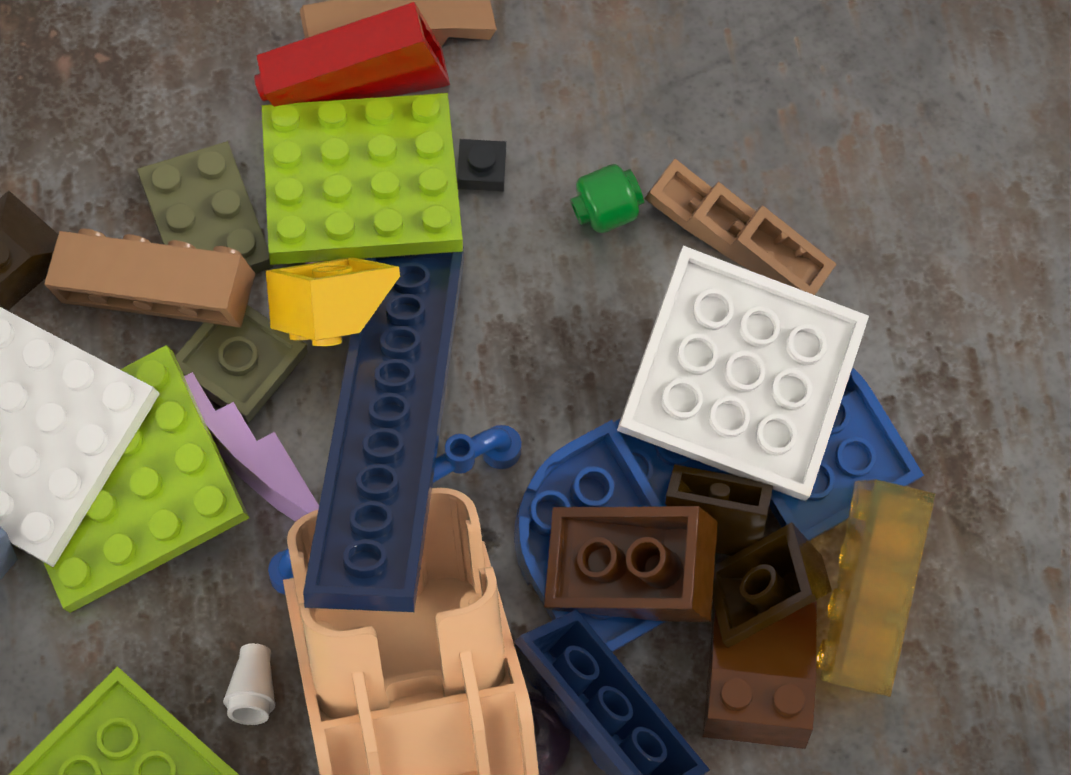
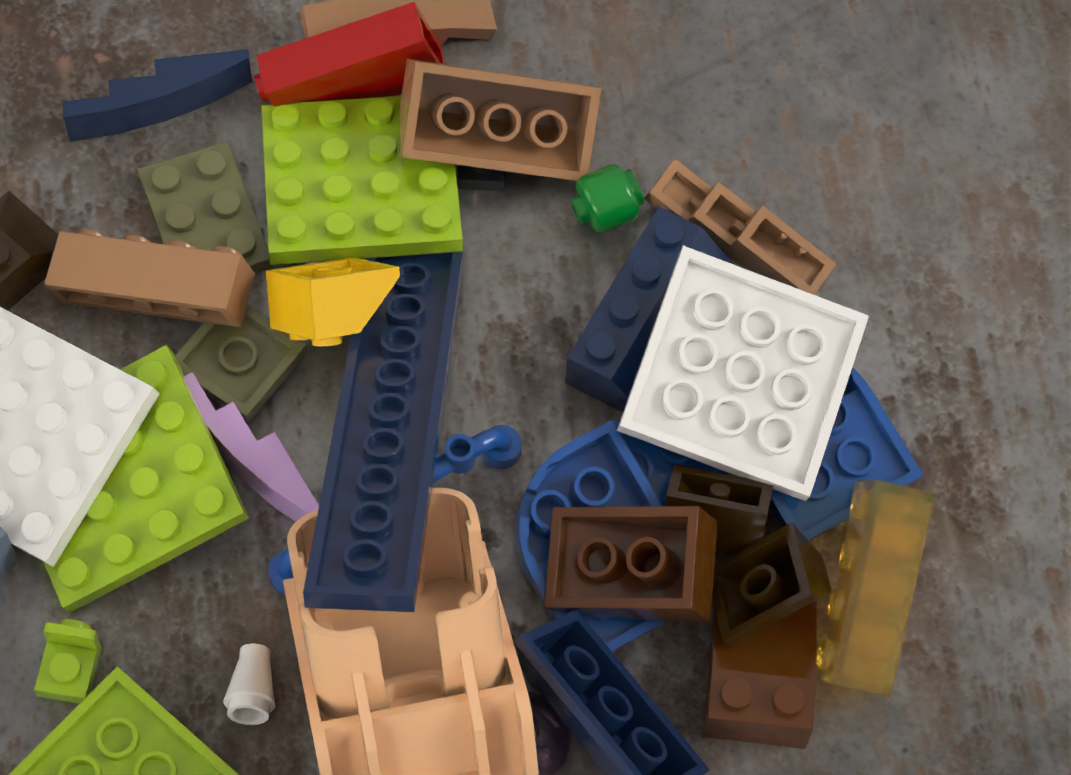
(68, 661): none -> lime bracket
(176, 89): none -> dark blue slope
(497, 120): none -> medium nougat slope
(619, 330): none -> dark blue slope

